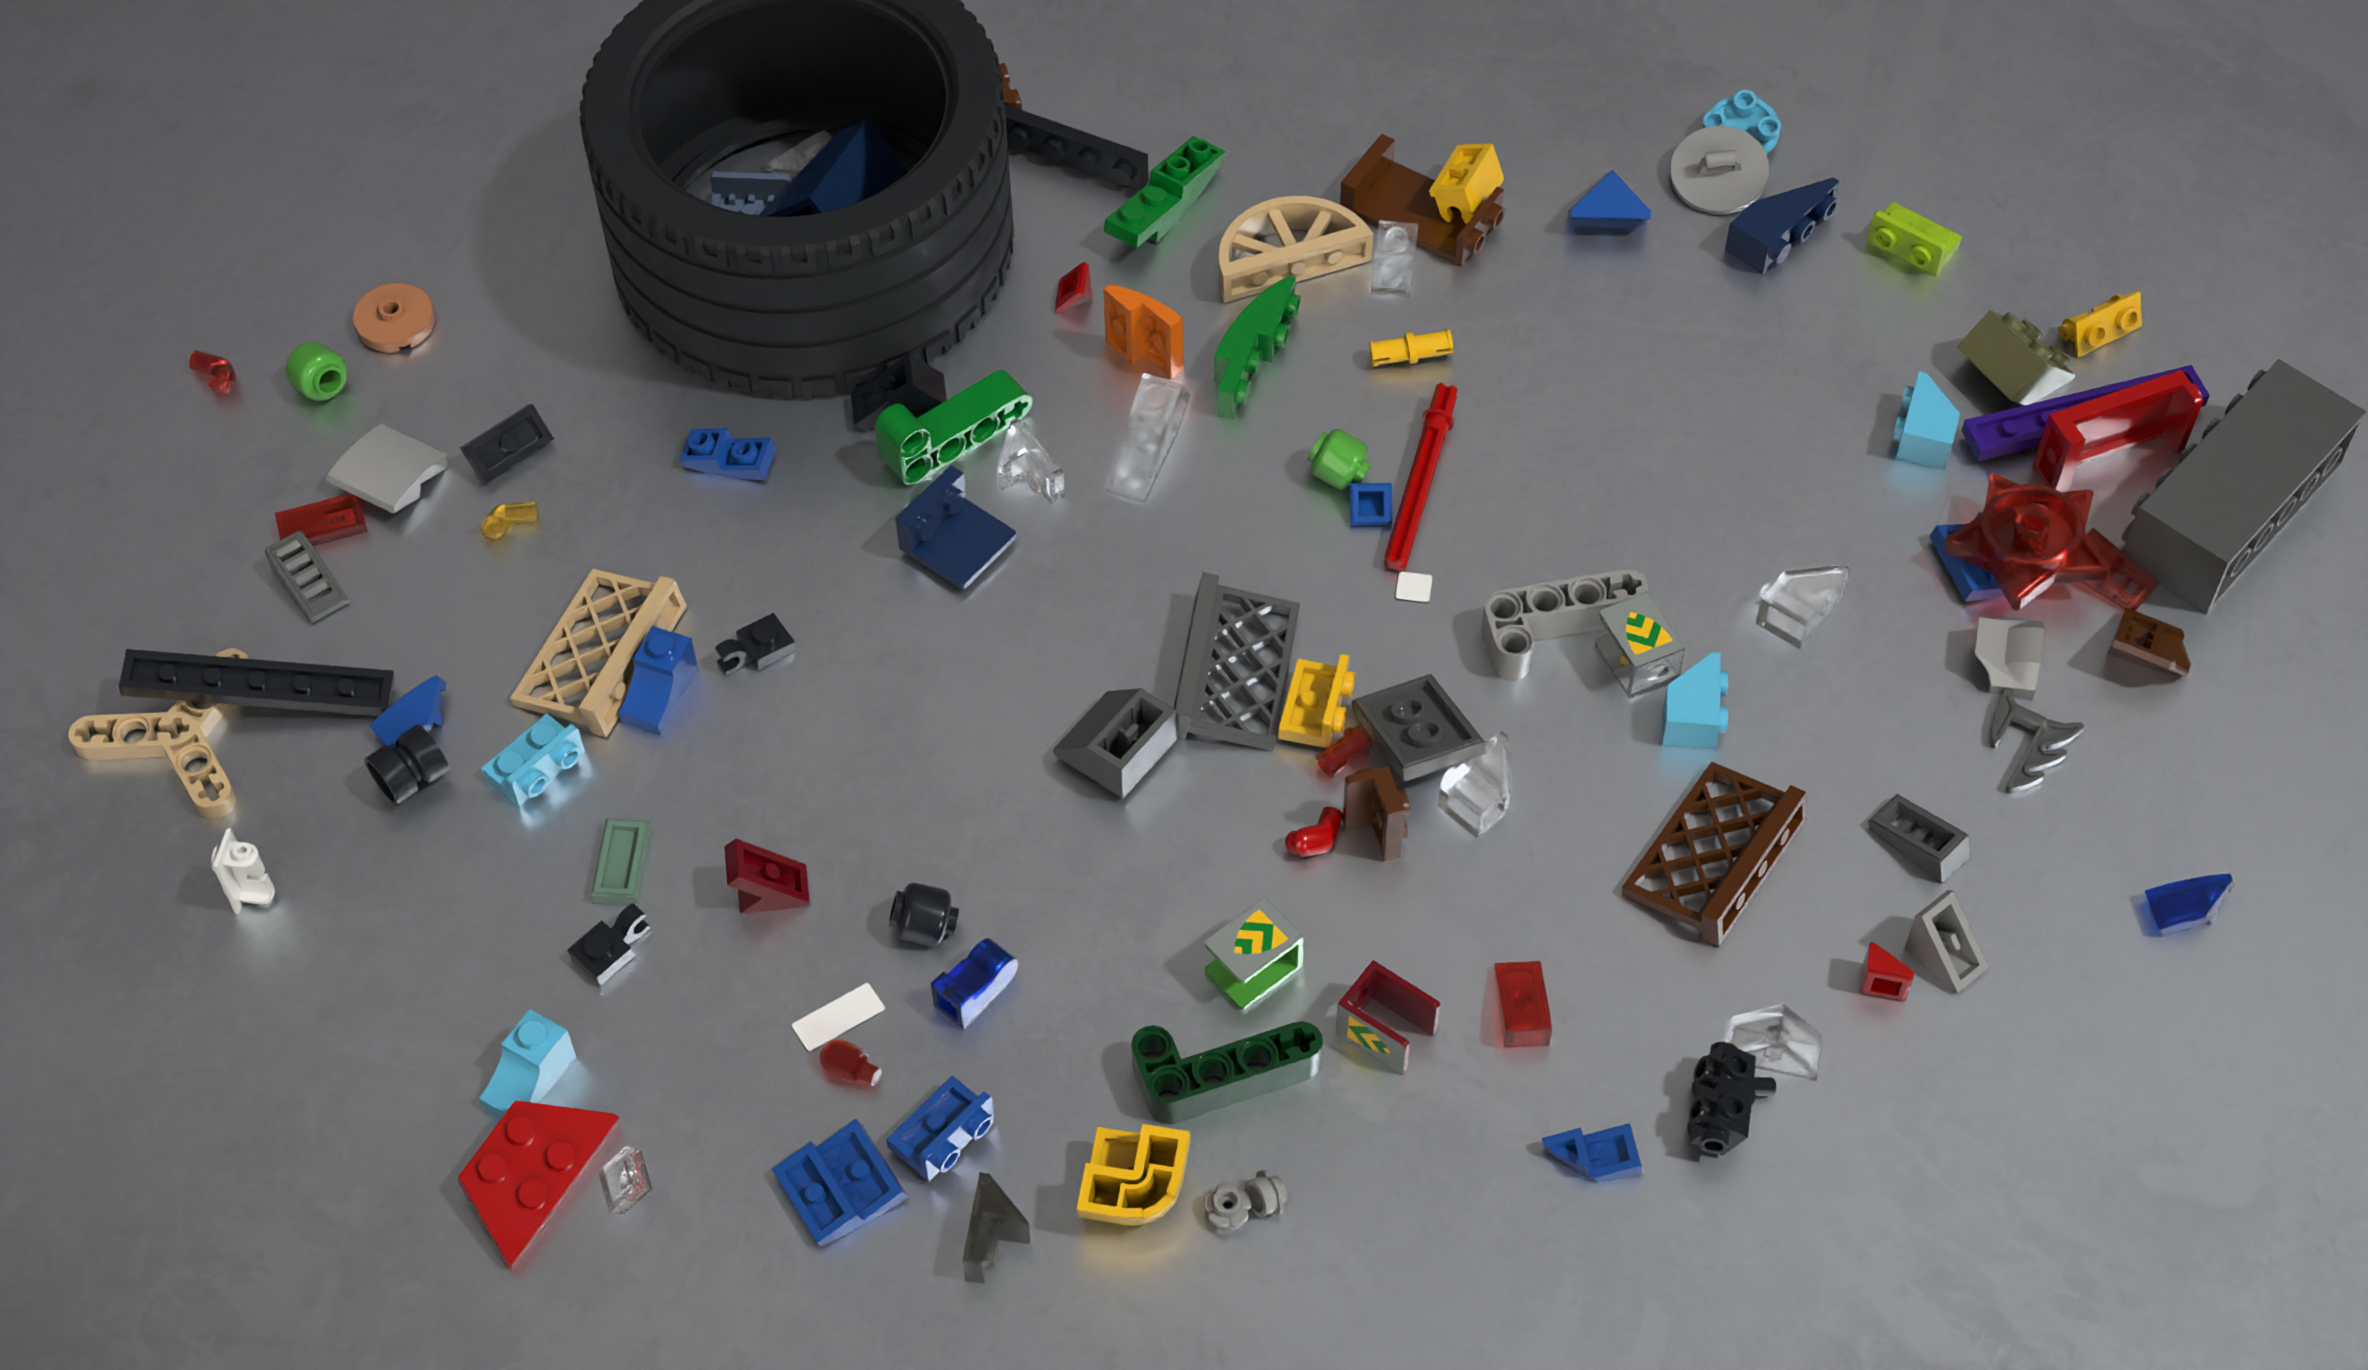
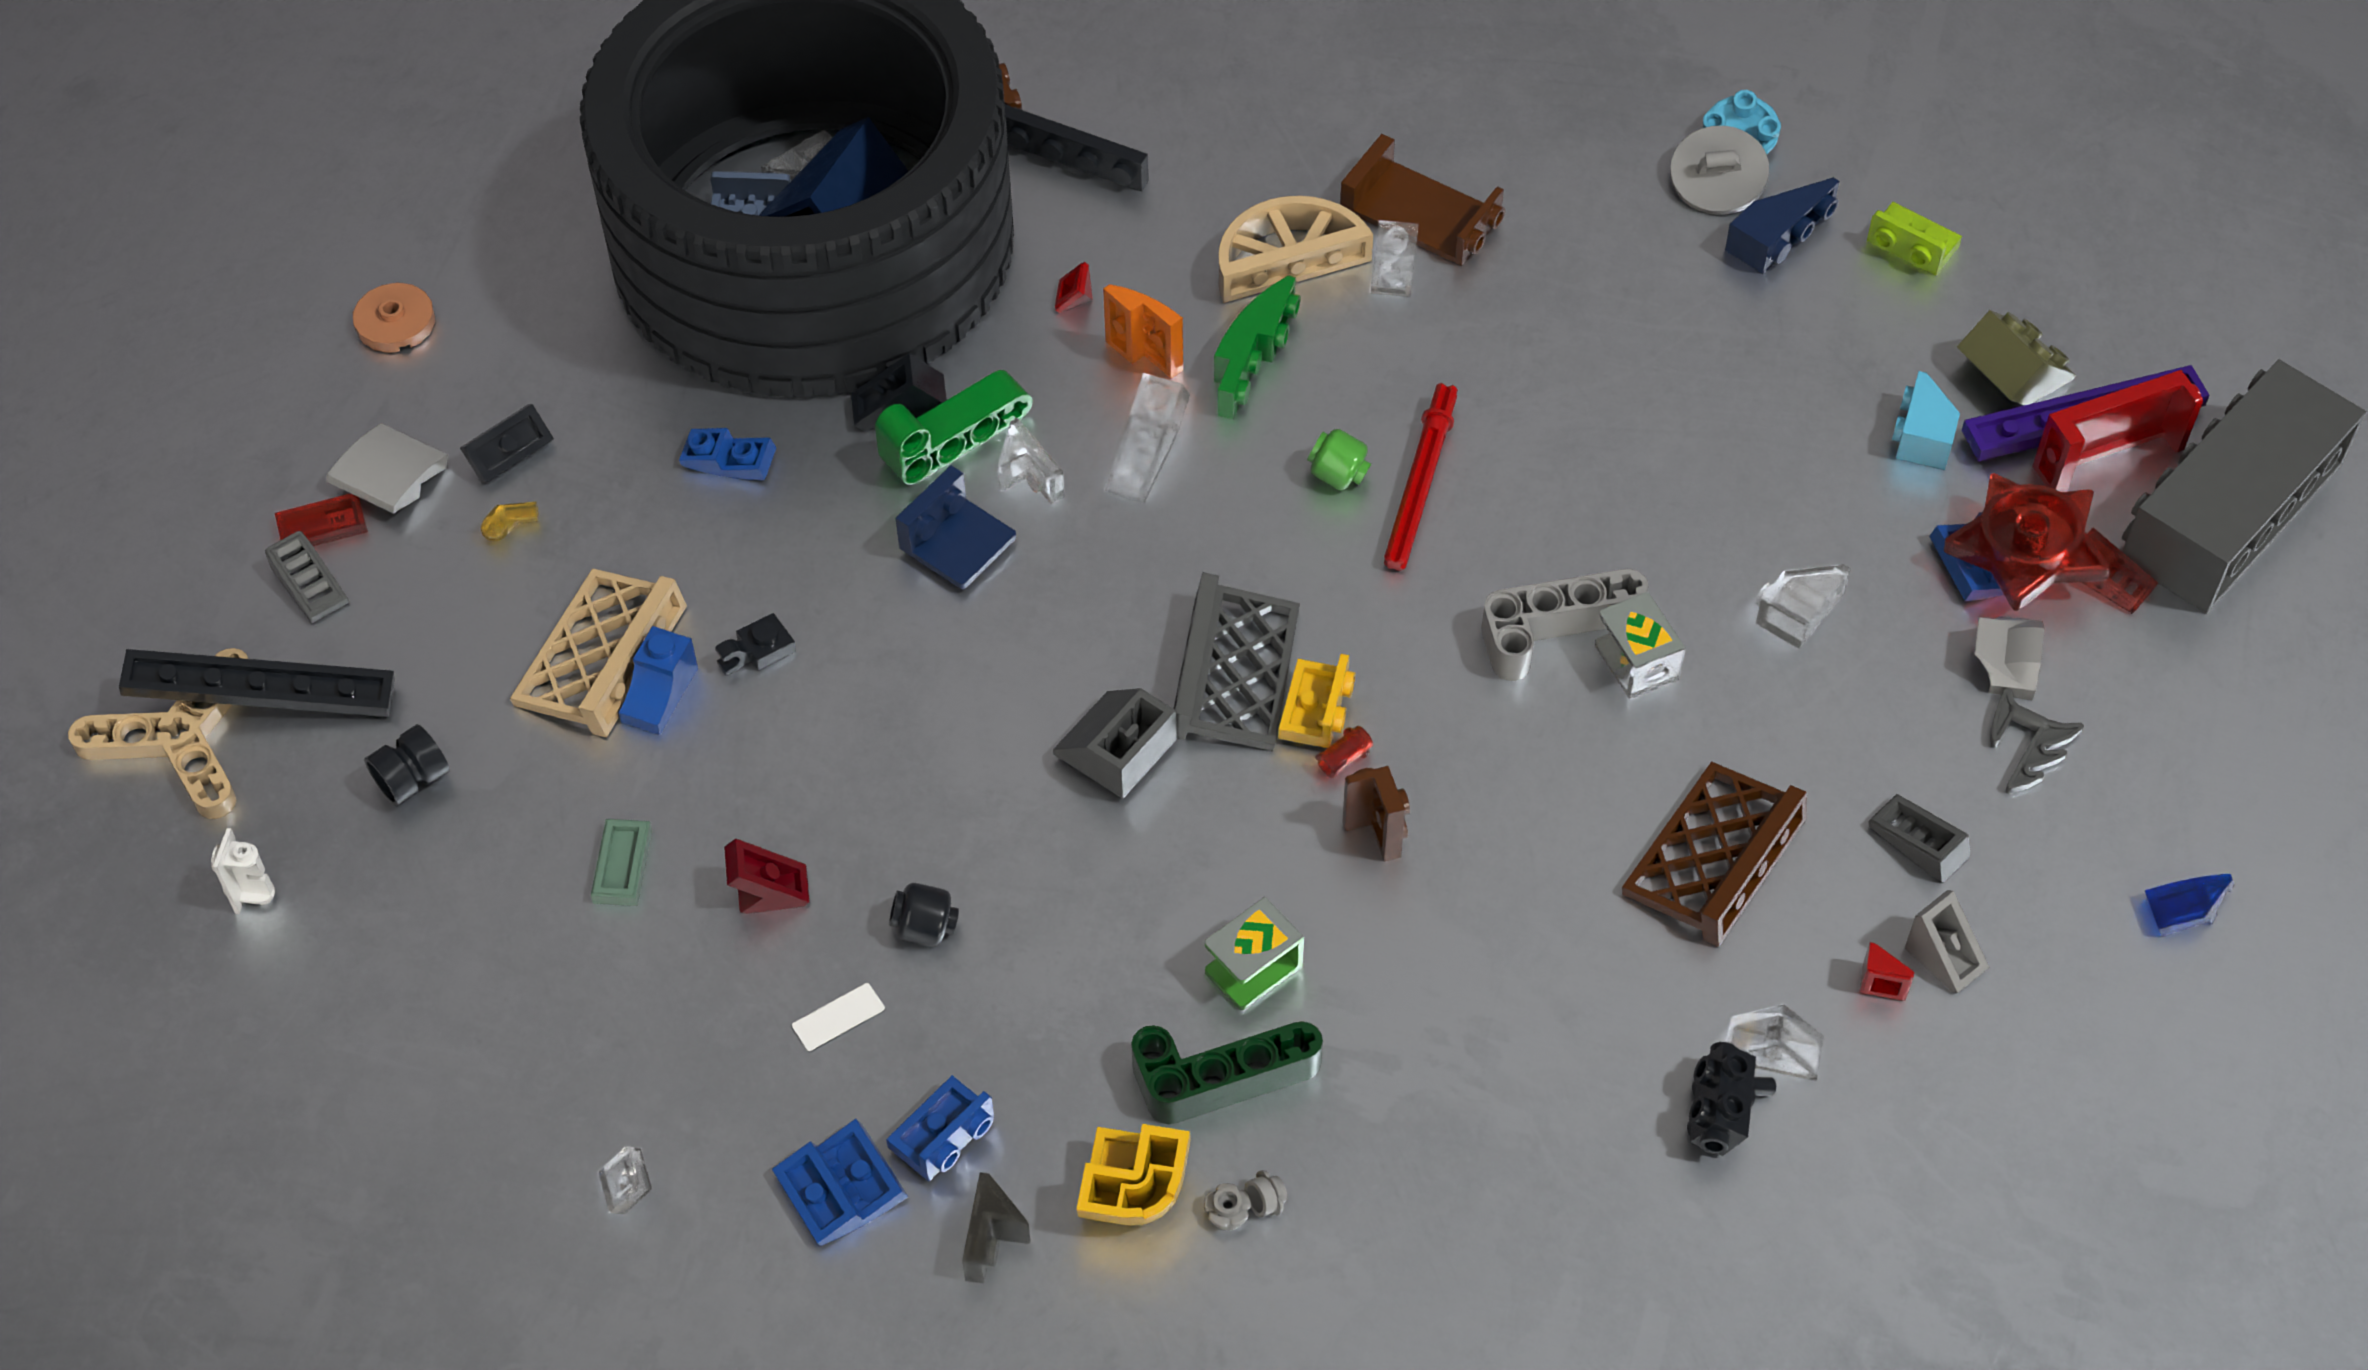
(219, 367): clear red arm -> none
(316, 371): bright green head -> none
(415, 707): blue slope -> none
(529, 1064): medium azure arch -> none
(530, 1168): red wing -> none
(534, 759): medium azure bracket -> none
(607, 949): black plate -> none
(848, 1062): clear red cylinder -> none
(973, 982): clear blue leg -> none
(1168, 196): green slope -> none
(1316, 838): red arm -> none
(1370, 504): blue slope -> none
(1396, 995): dark red piece -> none
(1411, 347): yellow pin -> none
(1414, 586): white sticker -> none
(1418, 727): dark grey tile -> none
(1467, 180): yellow hinge -> none
(1479, 789): clear slope -> none
(1523, 1004): clear red slope -> none
(1598, 1155): blue slope -> none
(1610, 201): blue slope -> none
(1693, 707): medium azure slope -> none
(2104, 324): yellow hinge -> none
(2150, 643): reddish brown slope -> none

